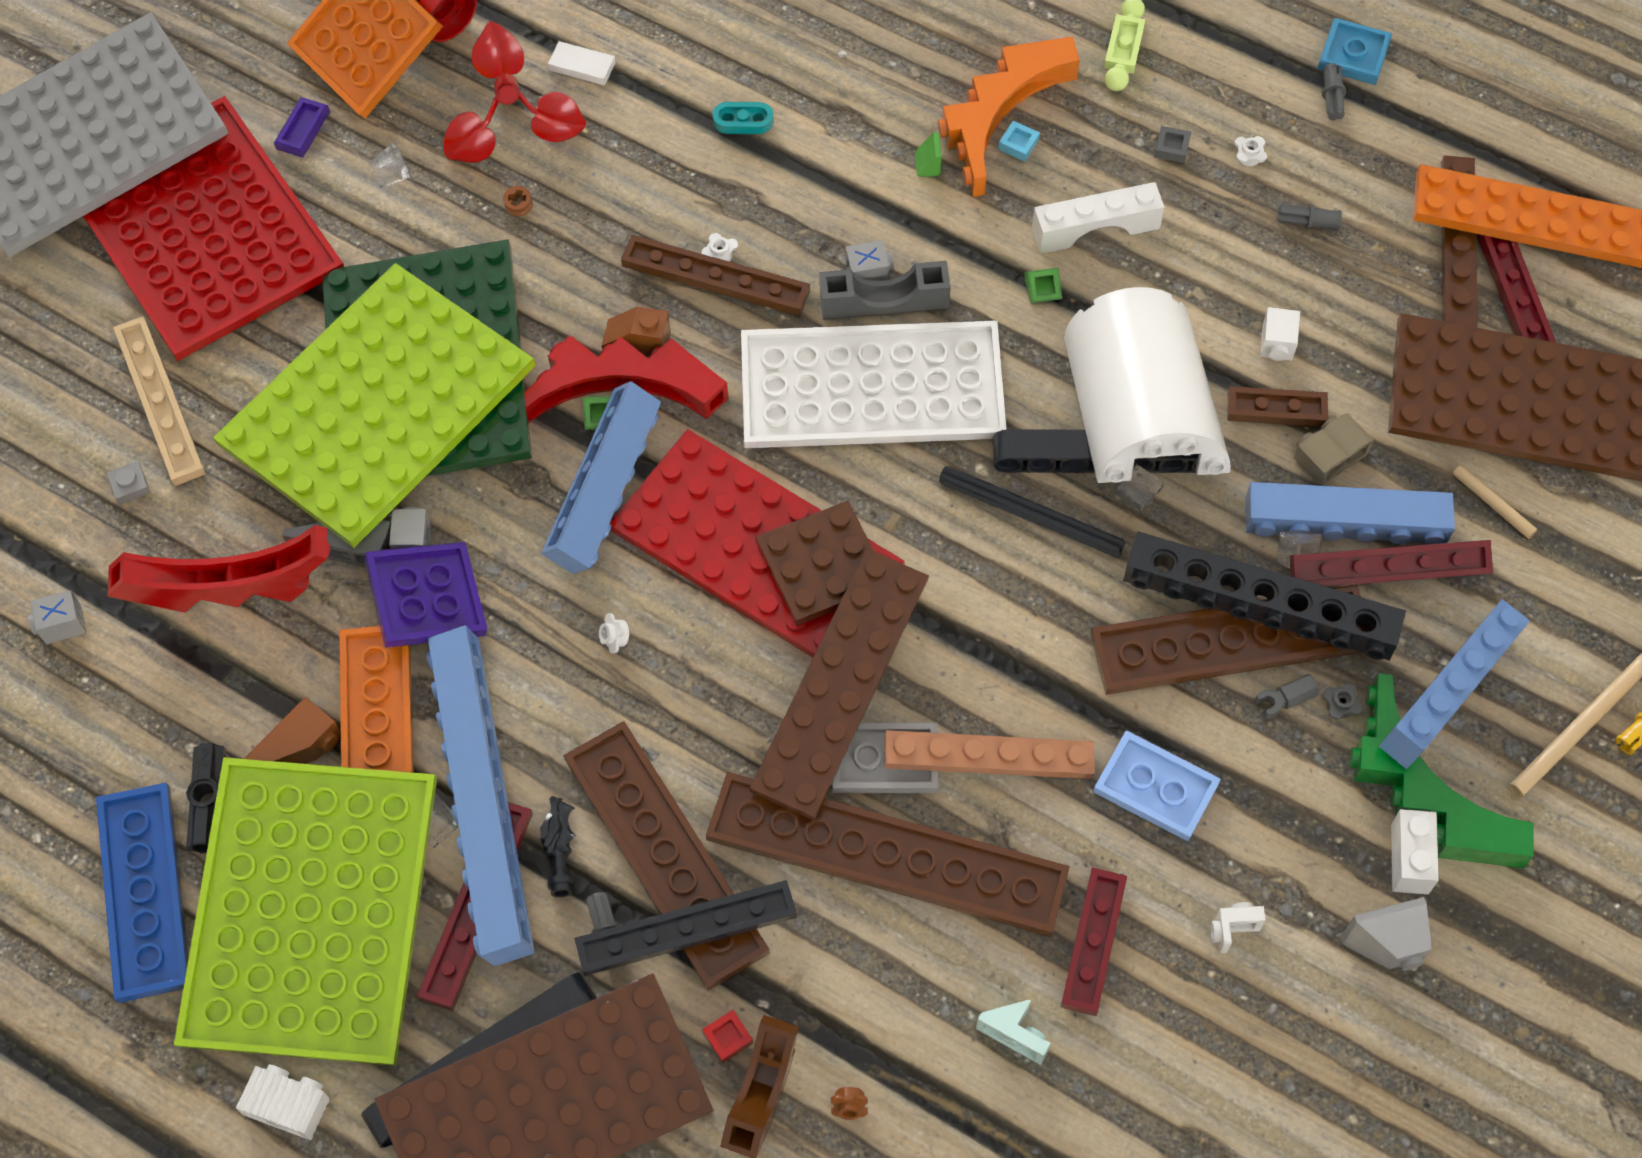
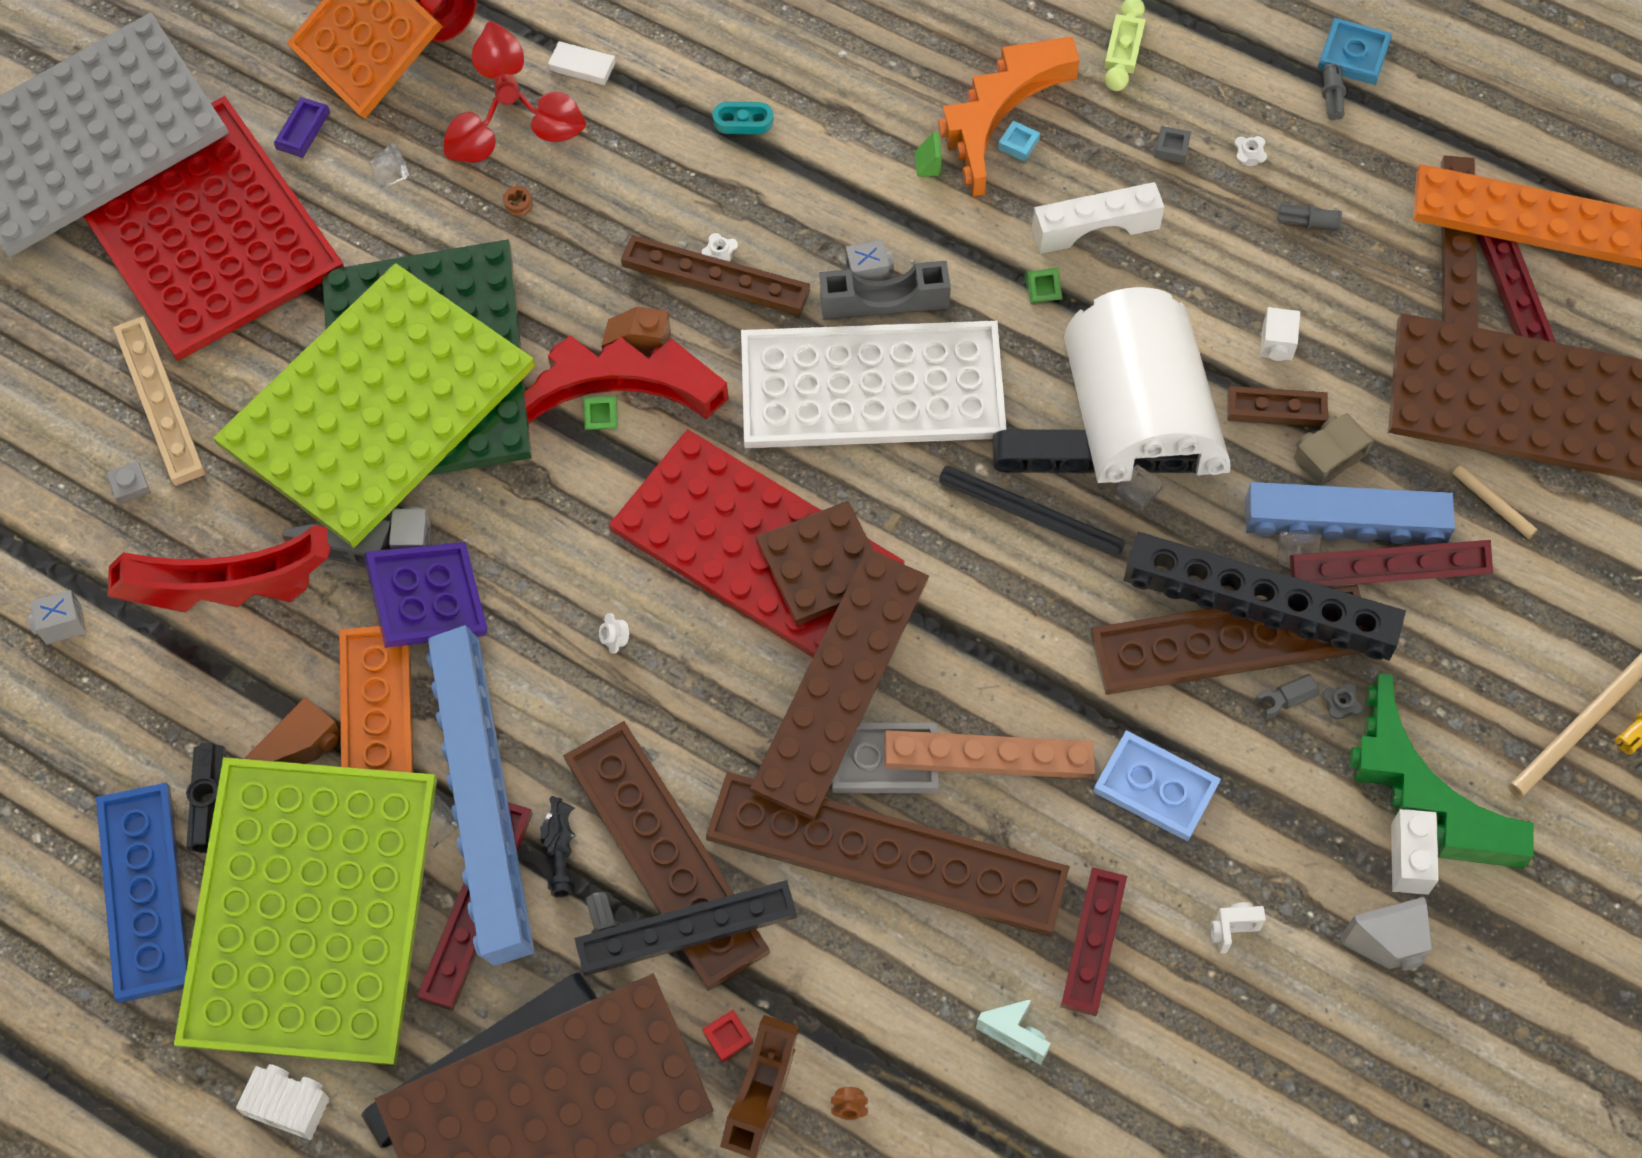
(602, 478): medium blue brick -> none
(1454, 684): medium blue brick -> none

